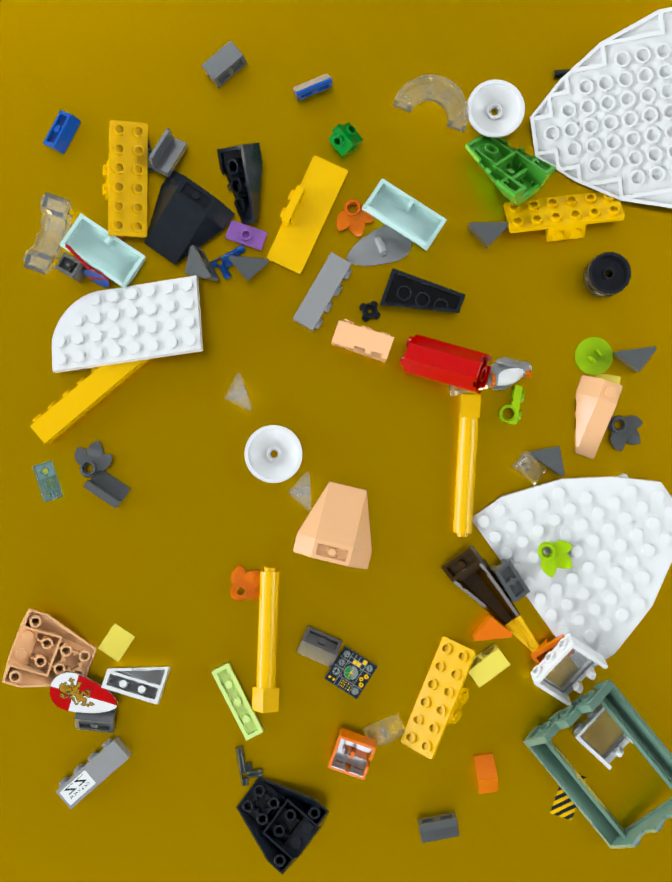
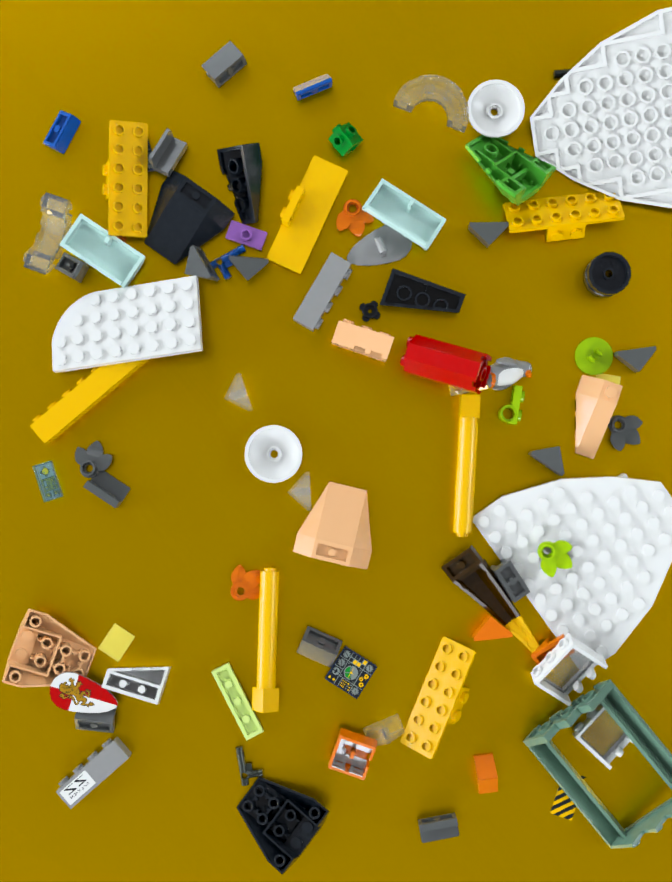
(92, 274): piece -> none
(488, 665): light yellow hinge -> none
(529, 467): clear slope -> none

